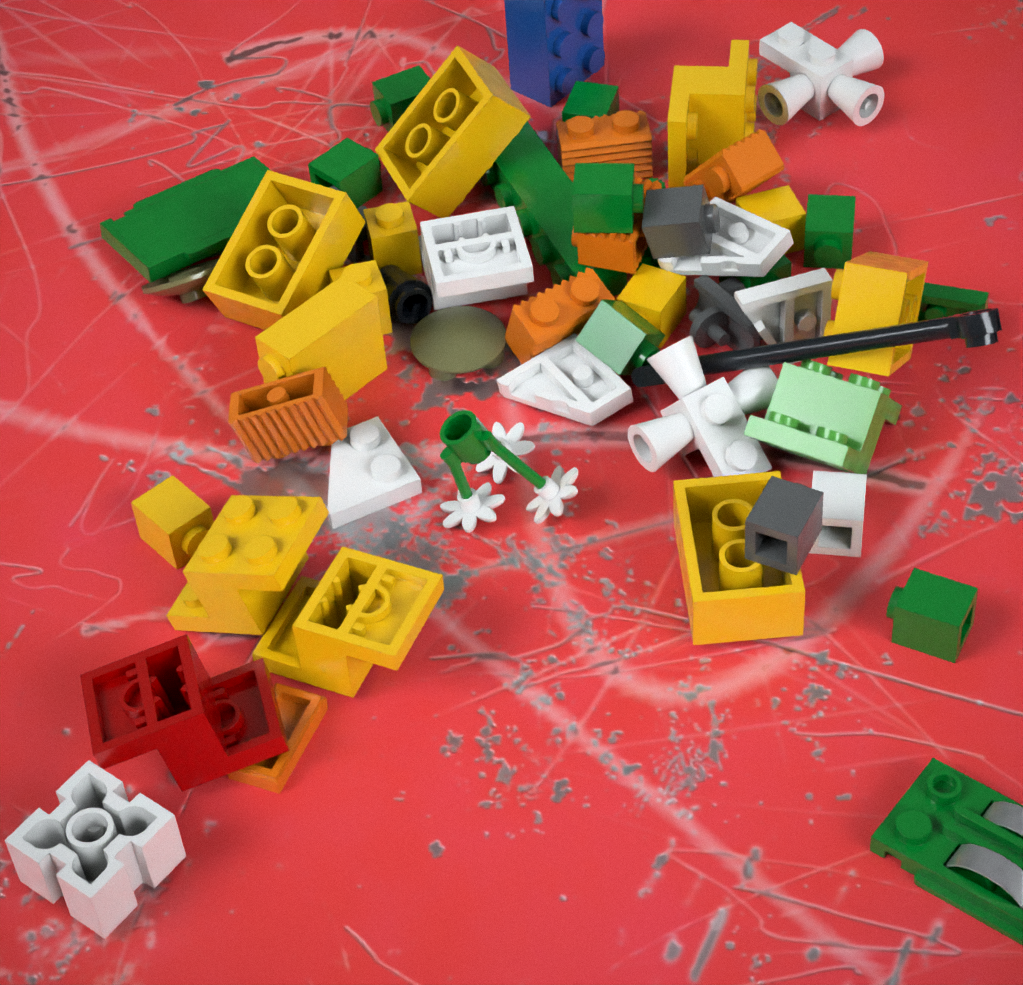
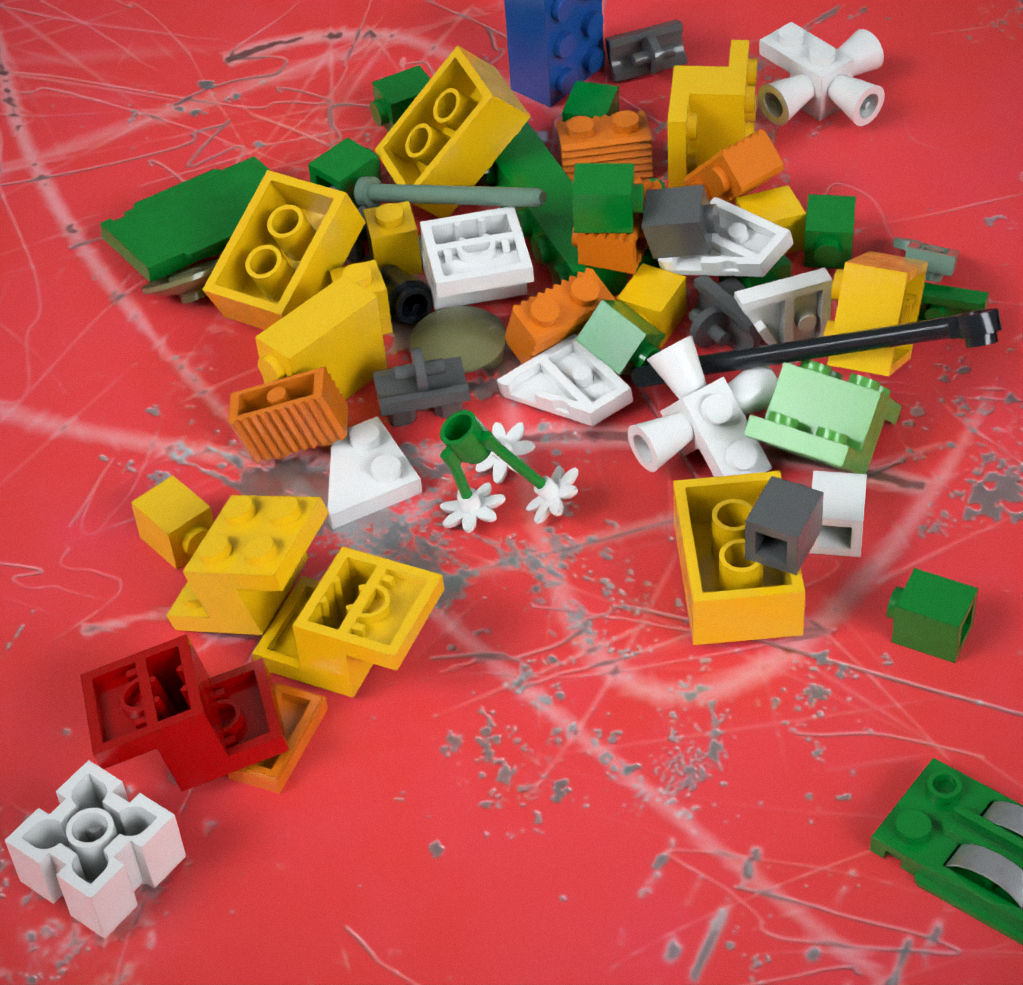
(371, 192): none -> sand green bar
(421, 386): none -> dark grey hips
(646, 50): none -> dark grey hips
(941, 259): none -> sand green hinge

